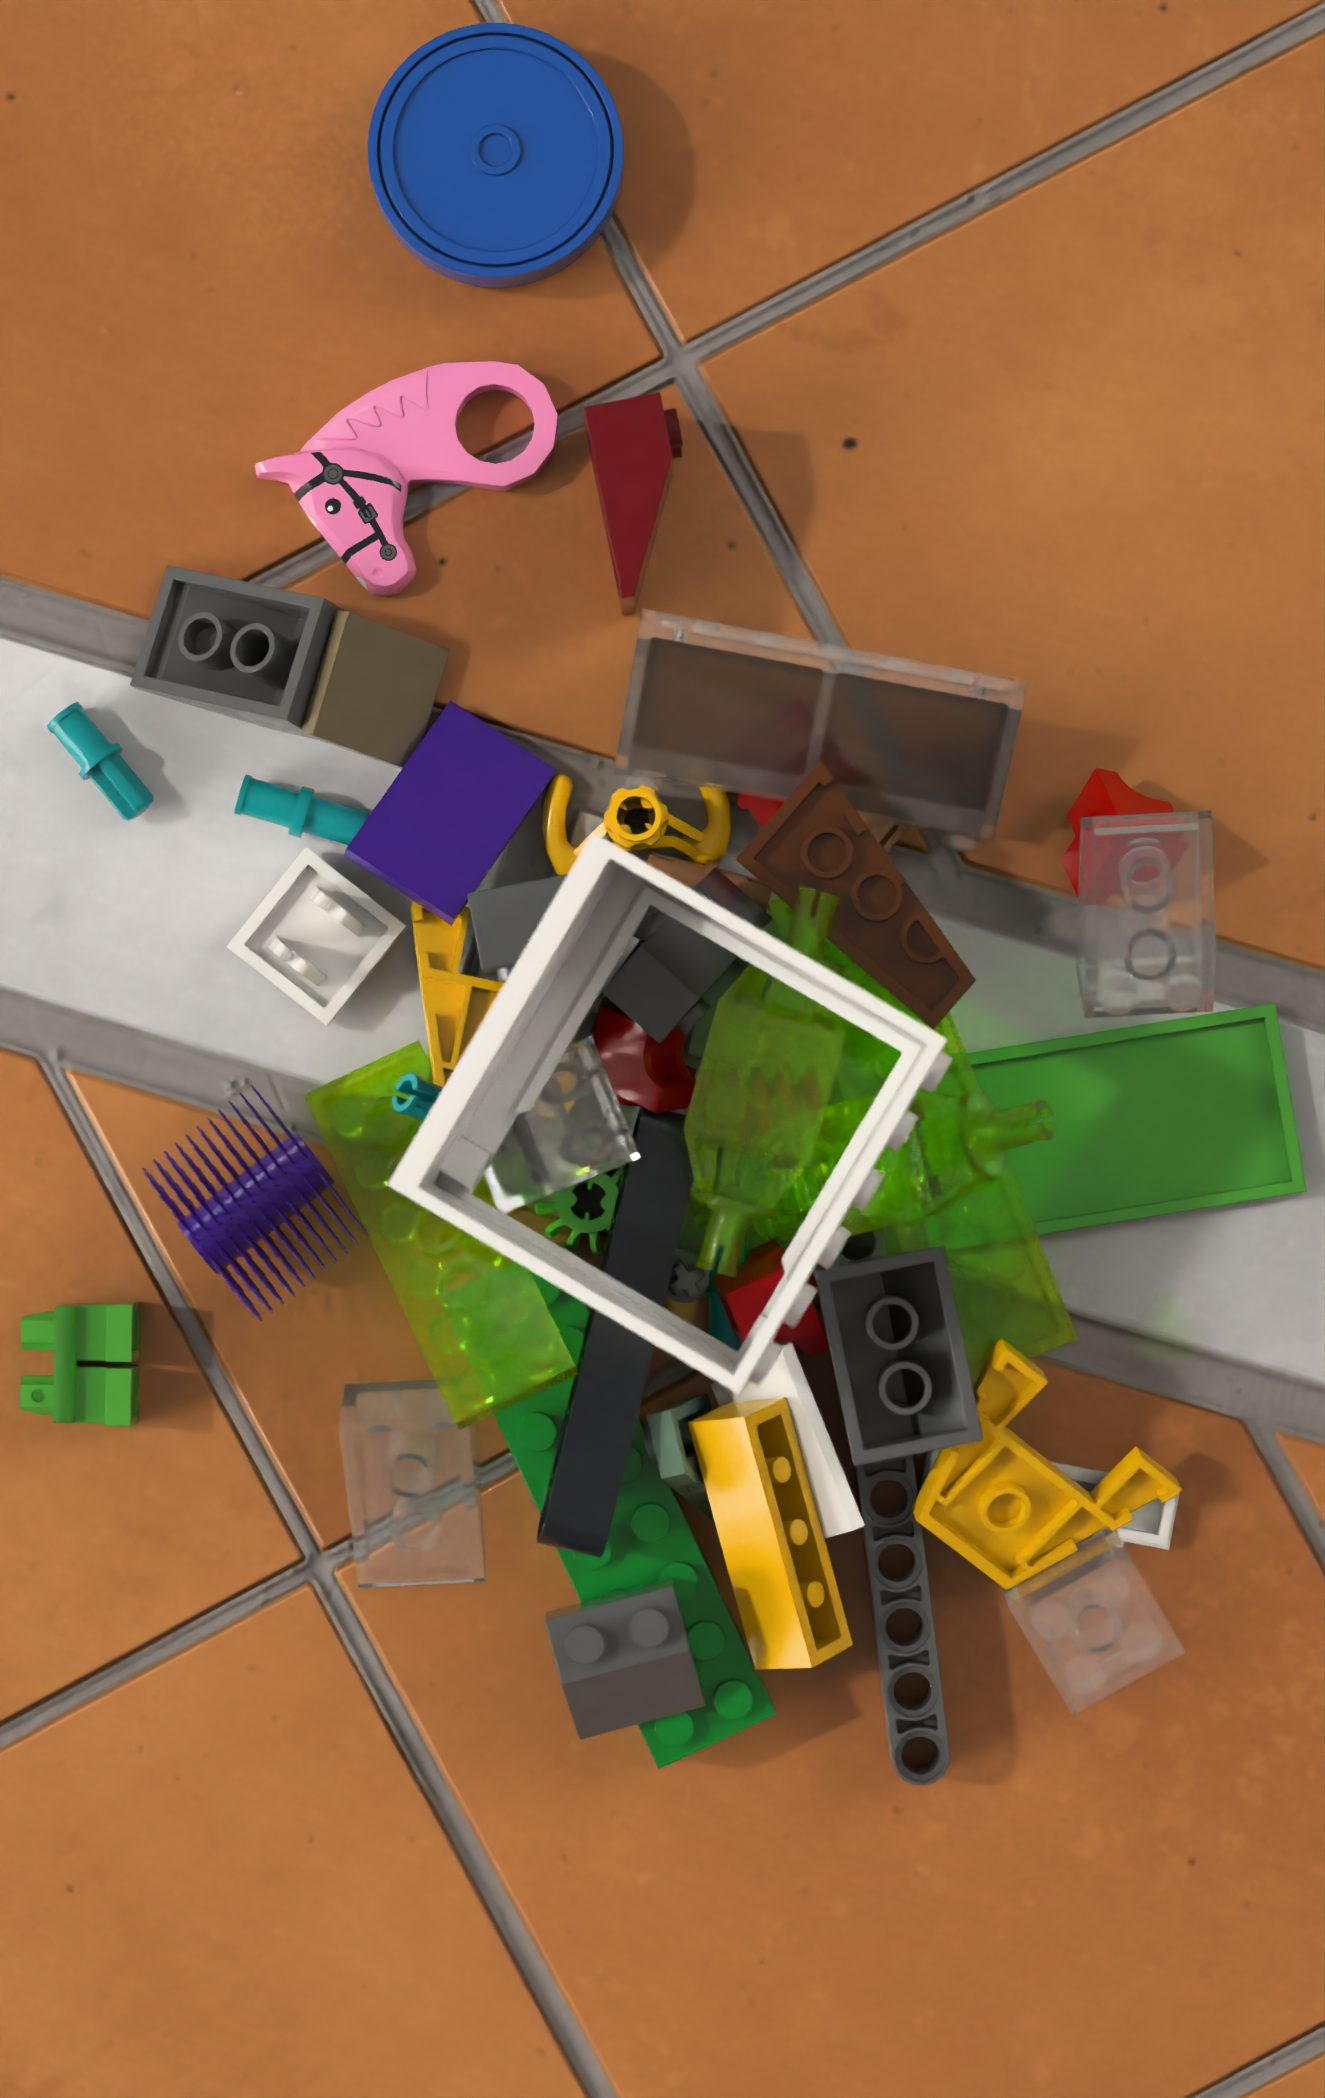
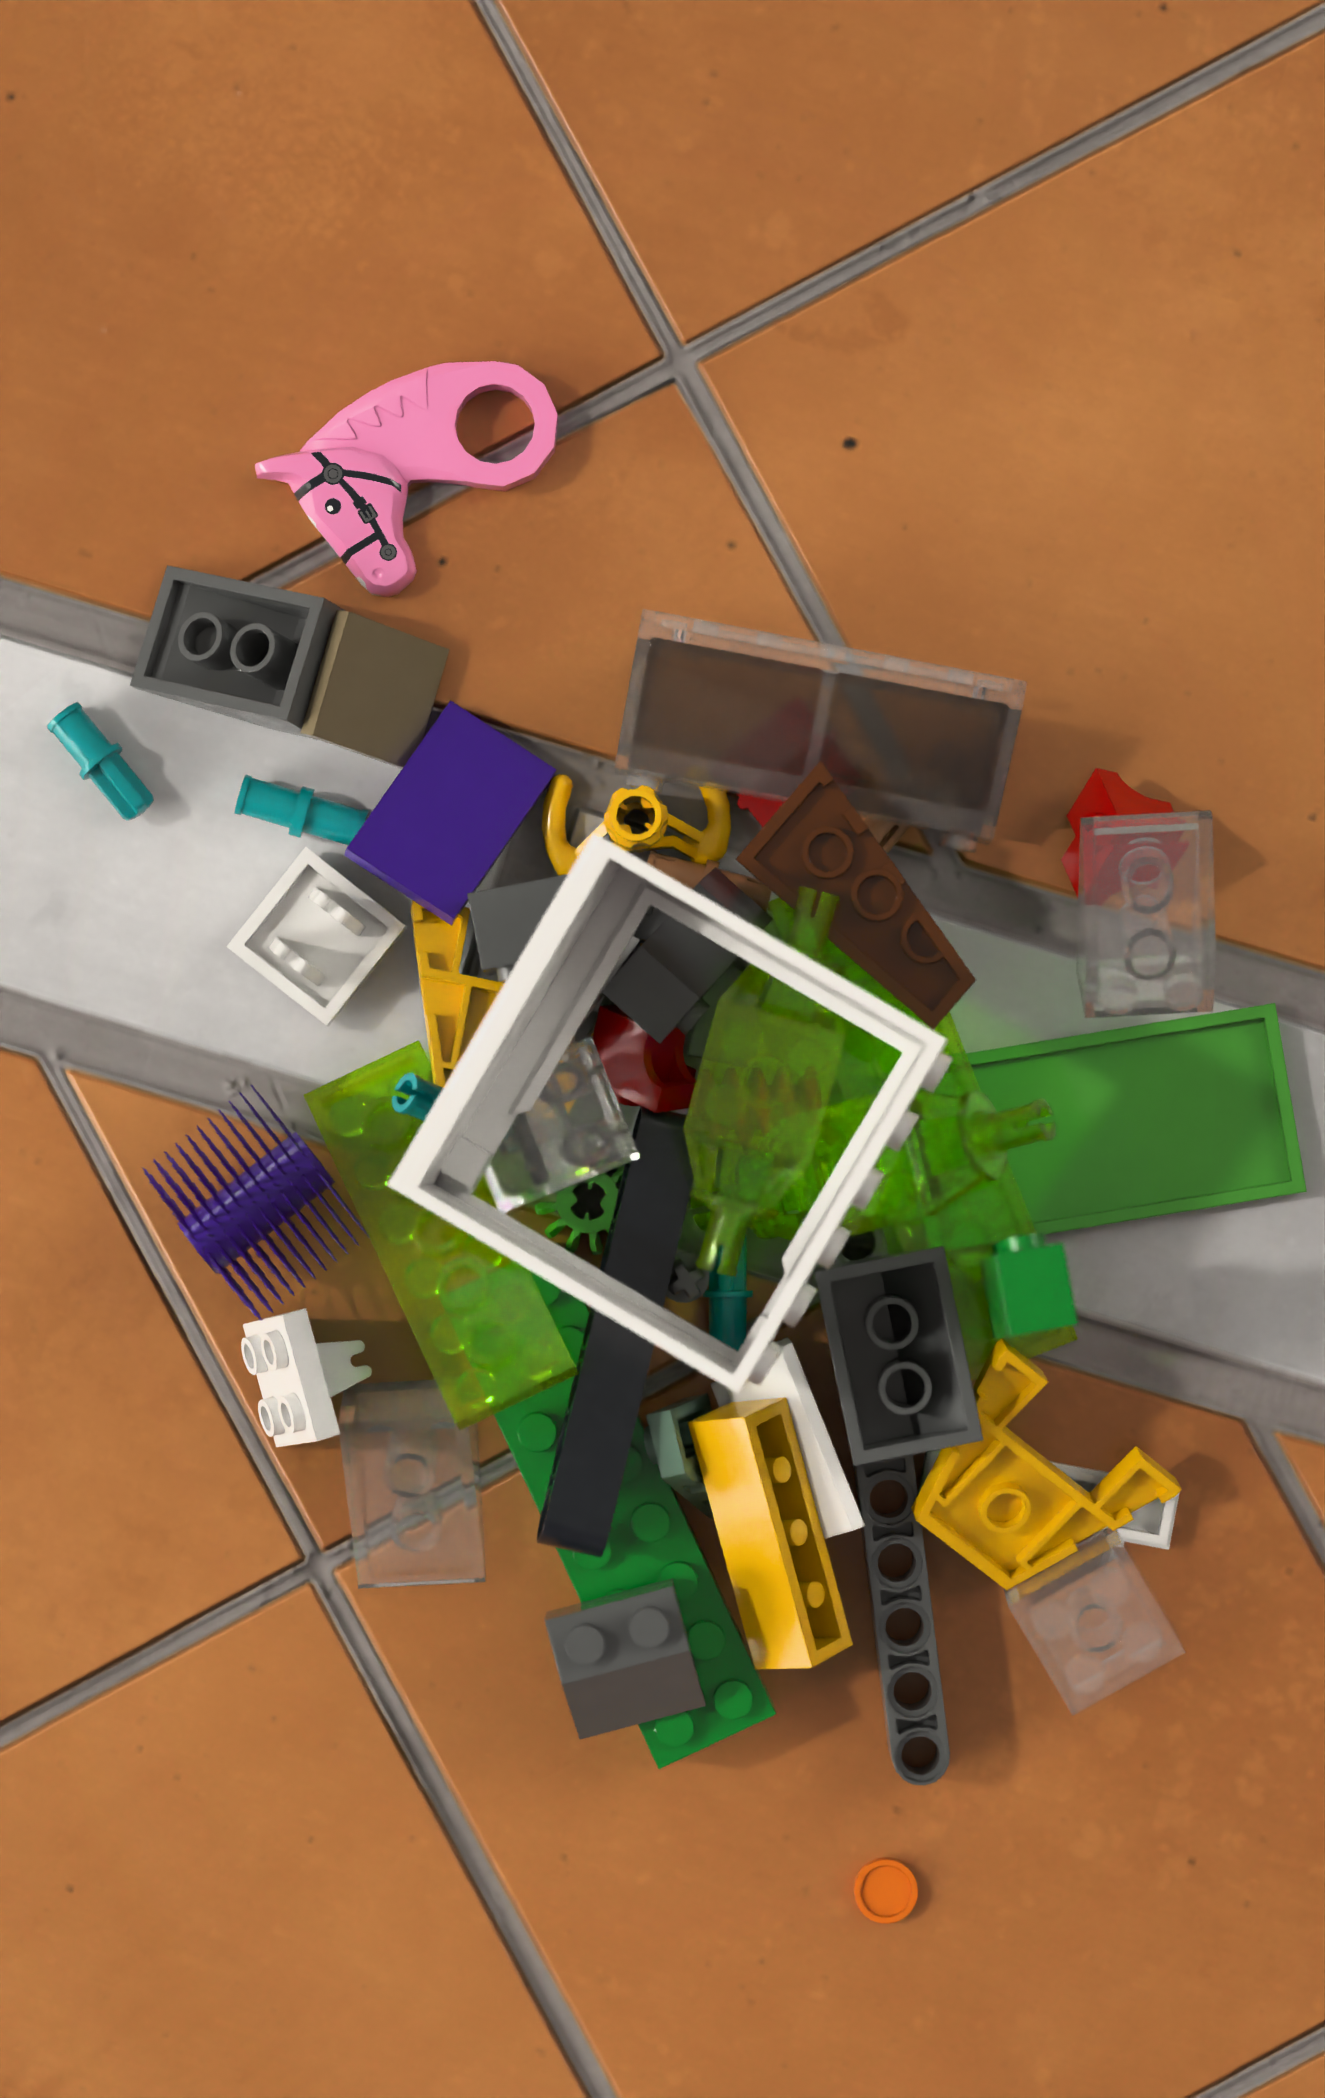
(78, 1390): bright green hips -> none
(298, 1376): none -> white plate
(496, 154): blue brick -> none
(632, 465): dark red slope -> none
(751, 1290): red brick -> none
(885, 1890): none -> orange piece
(1027, 1286): none -> green brick

